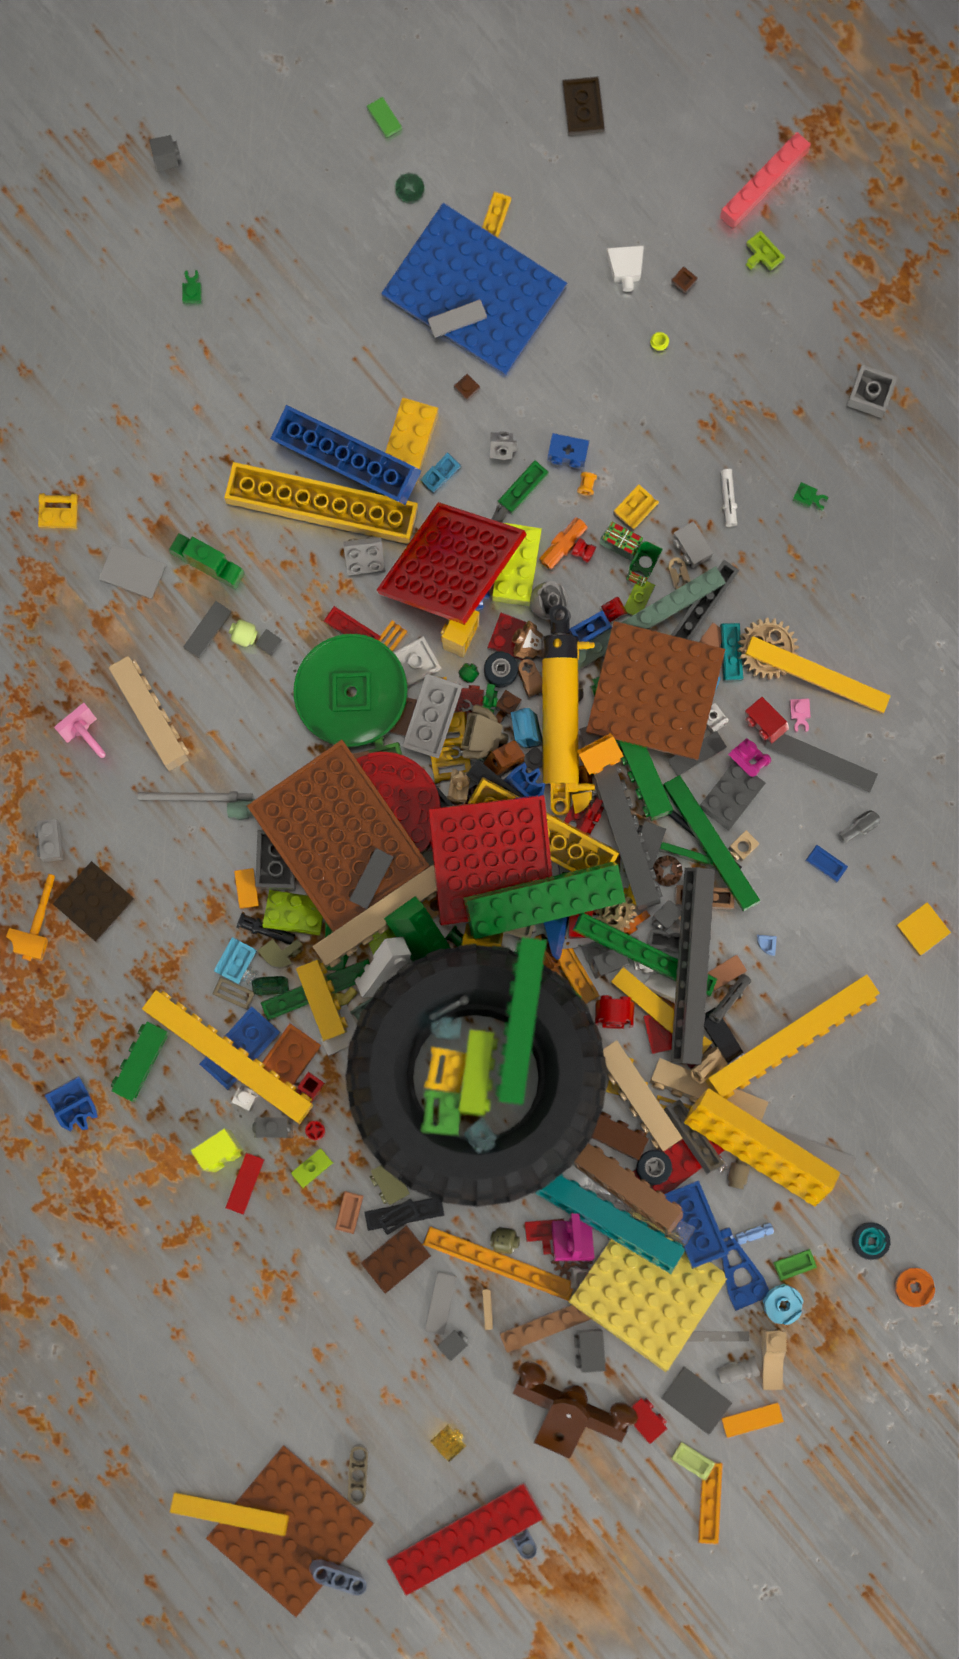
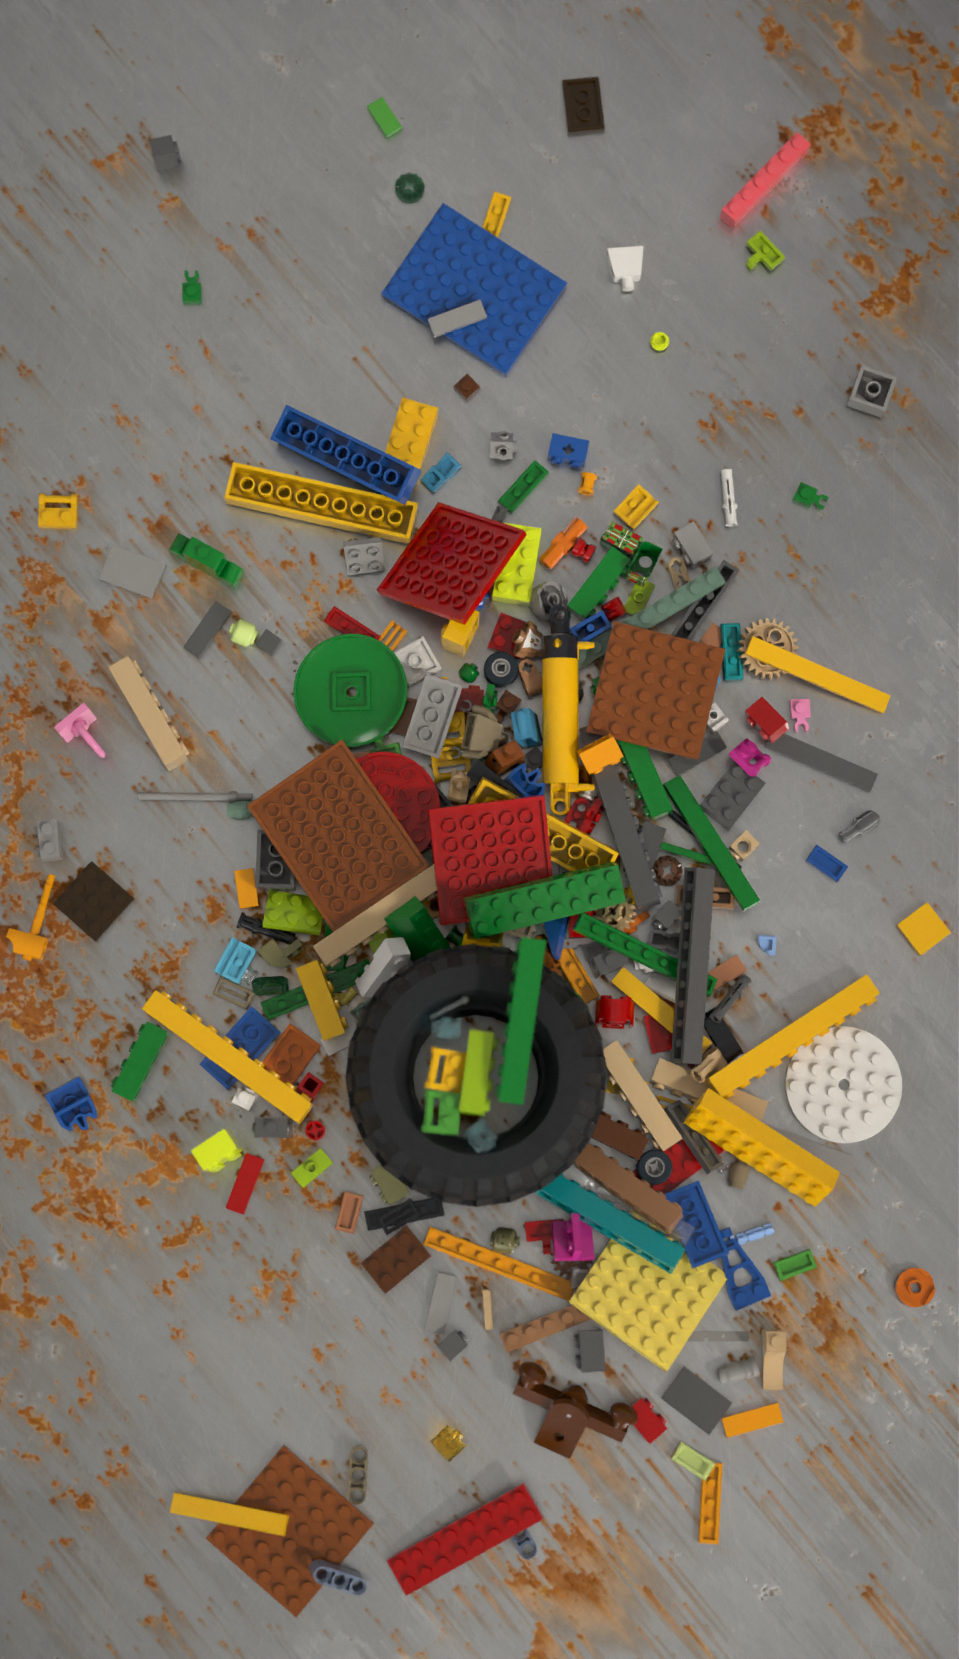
(371, 878): dark grey tile -> none
(581, 801): yellow tile -> none
(598, 584): none -> green brick
(684, 279): reddish brown plate -> none
(772, 1302): medium azure plate -> none
(849, 1113): none -> white plate
(880, 1246): wheel -> none

